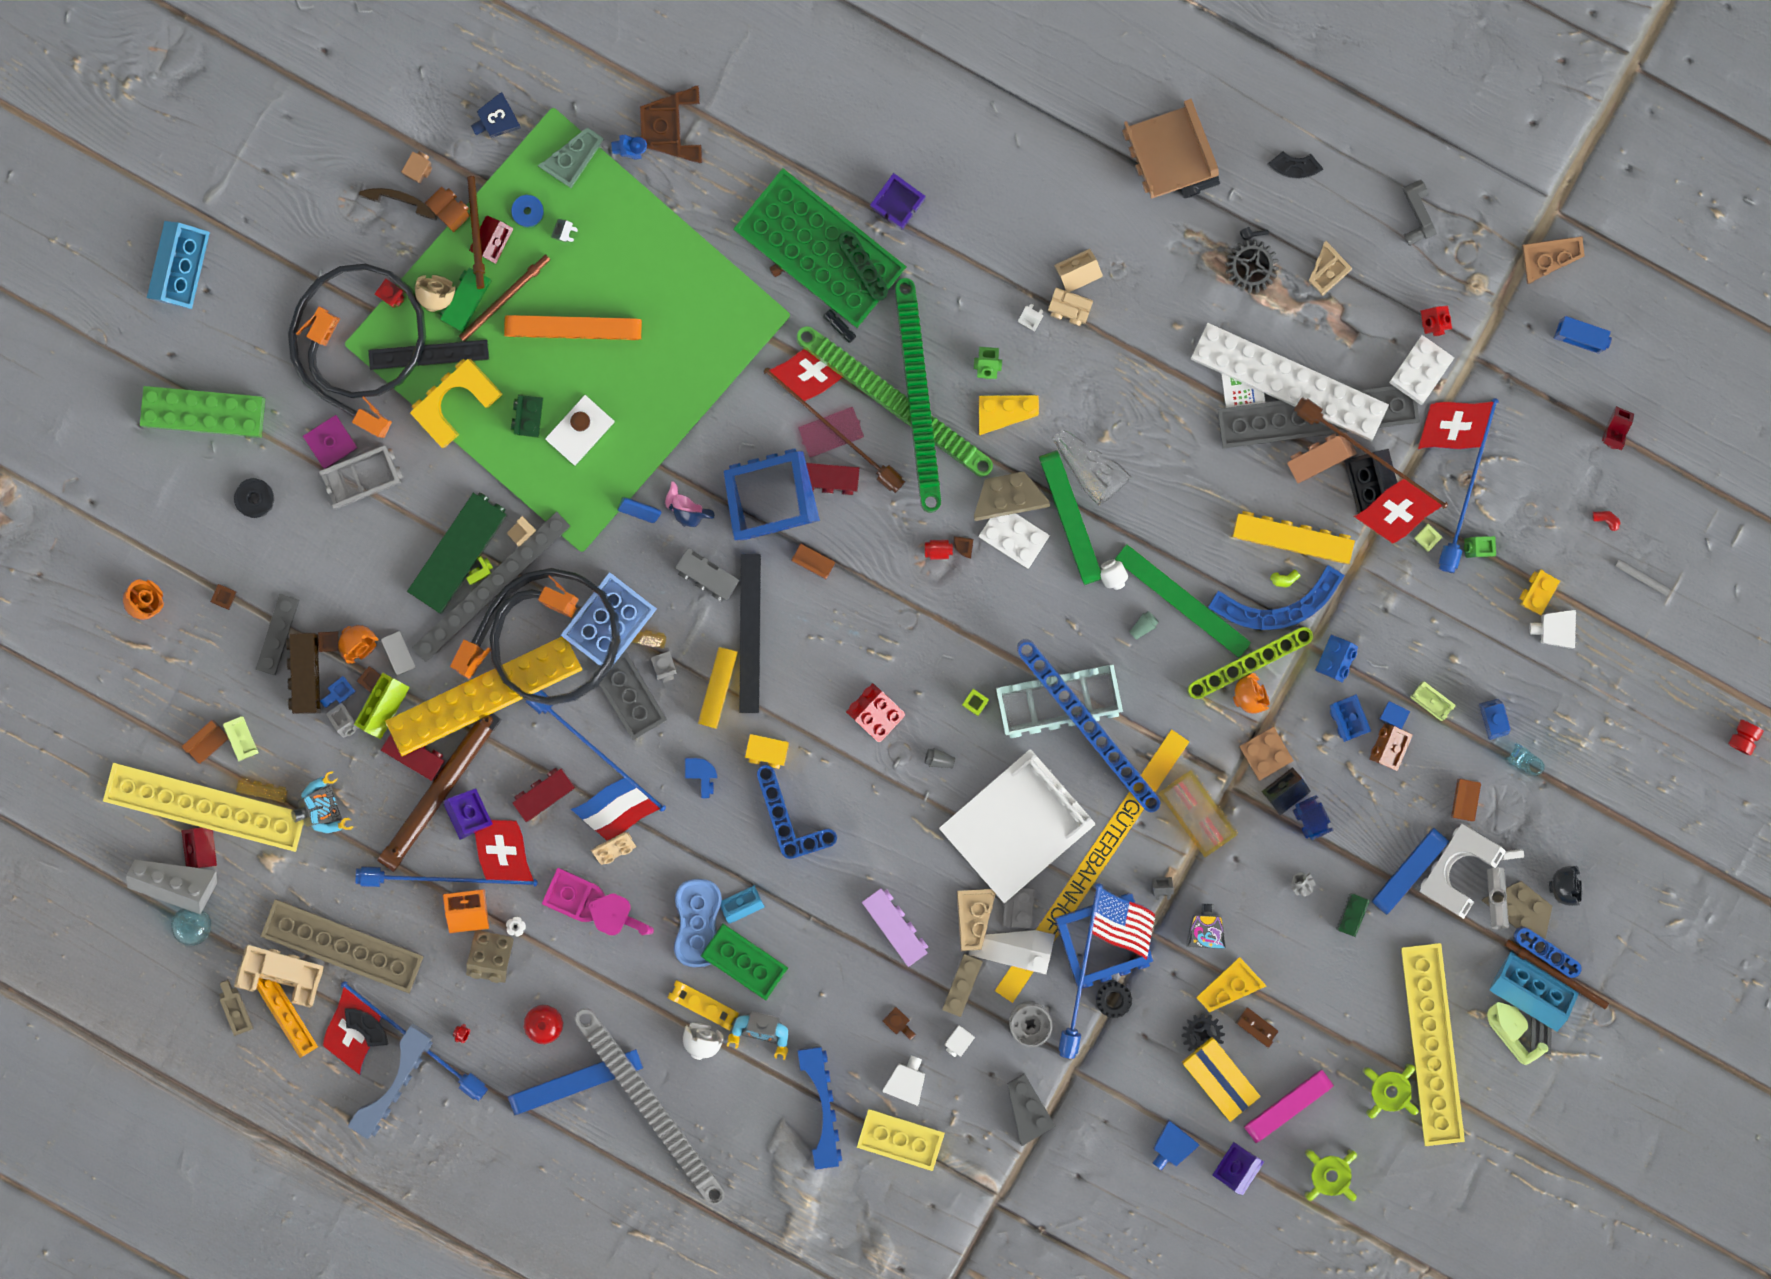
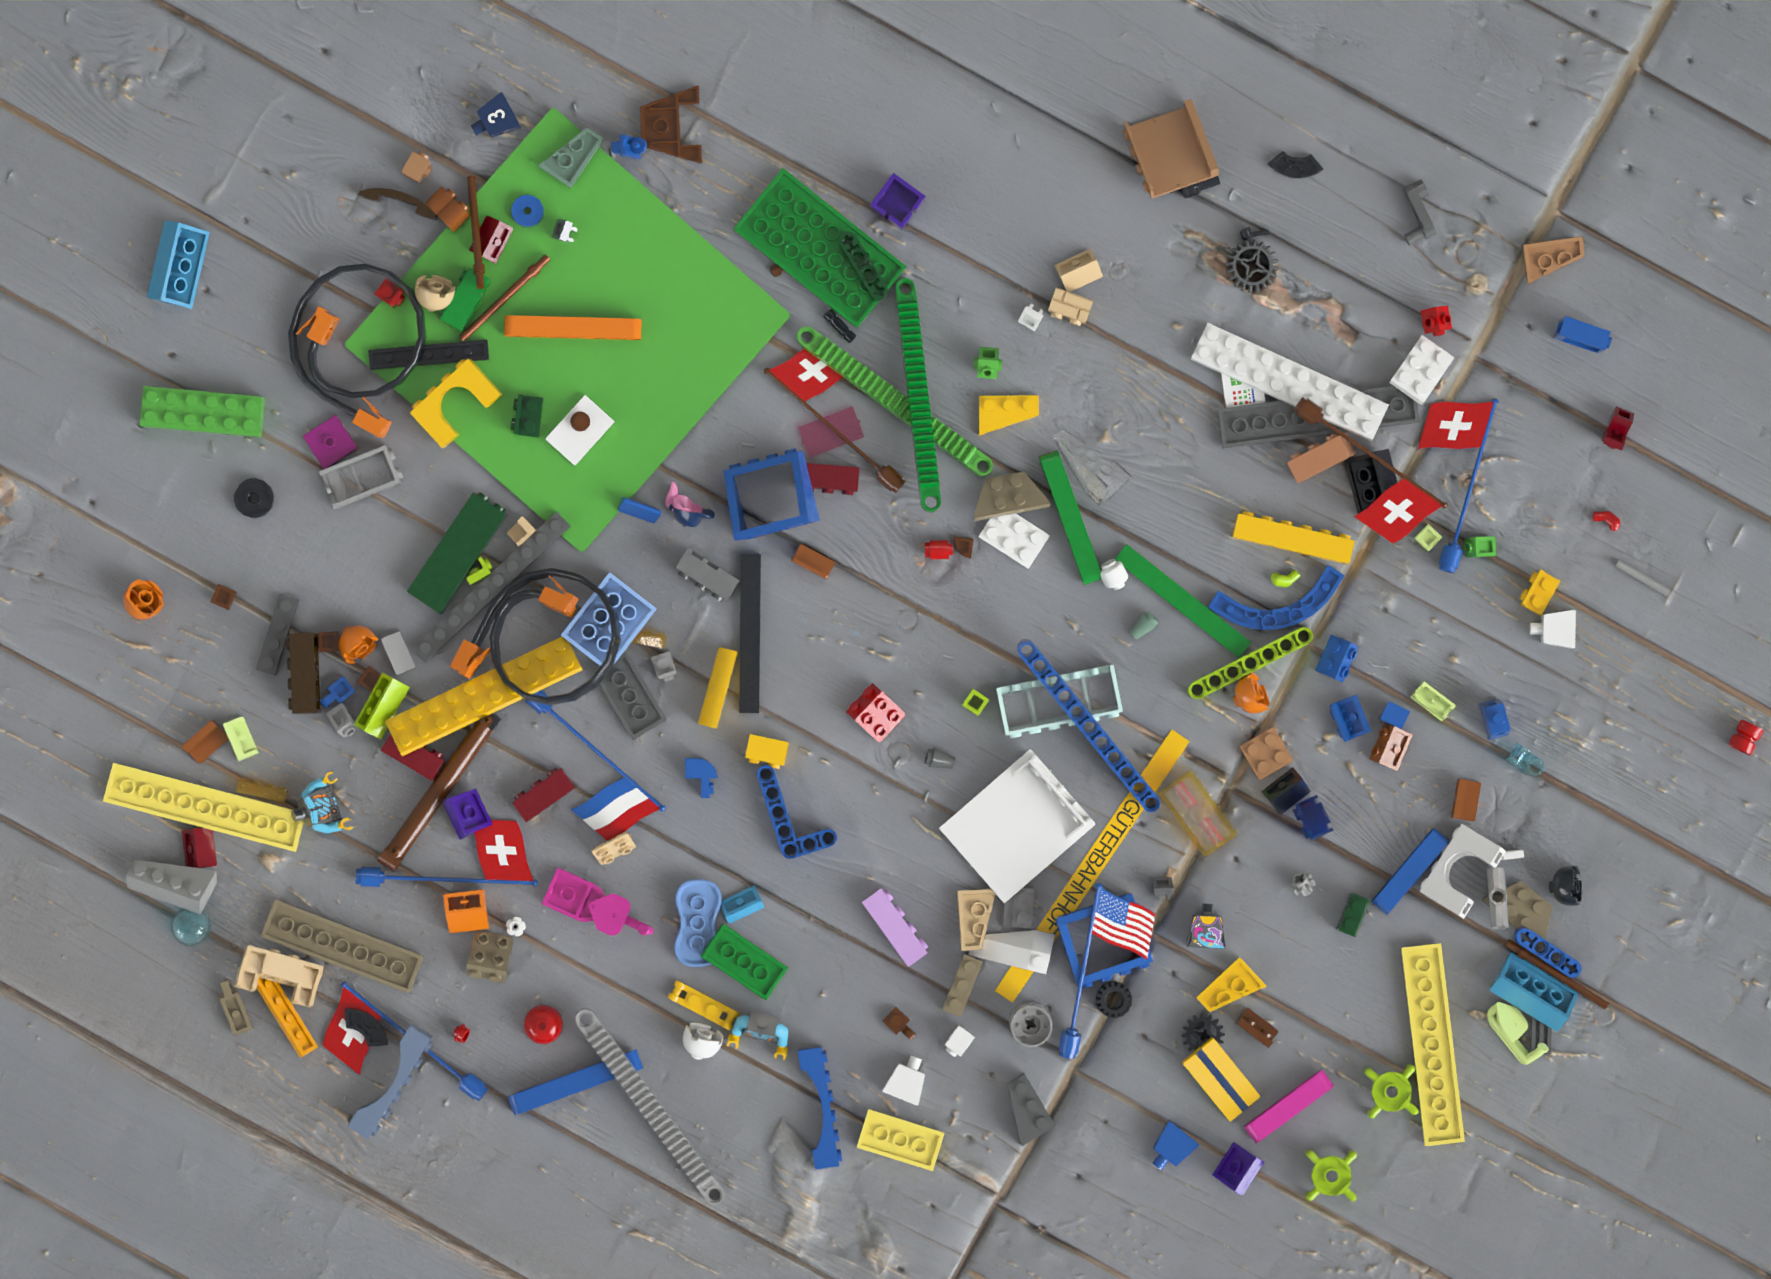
(1328, 269): tan wing -> none

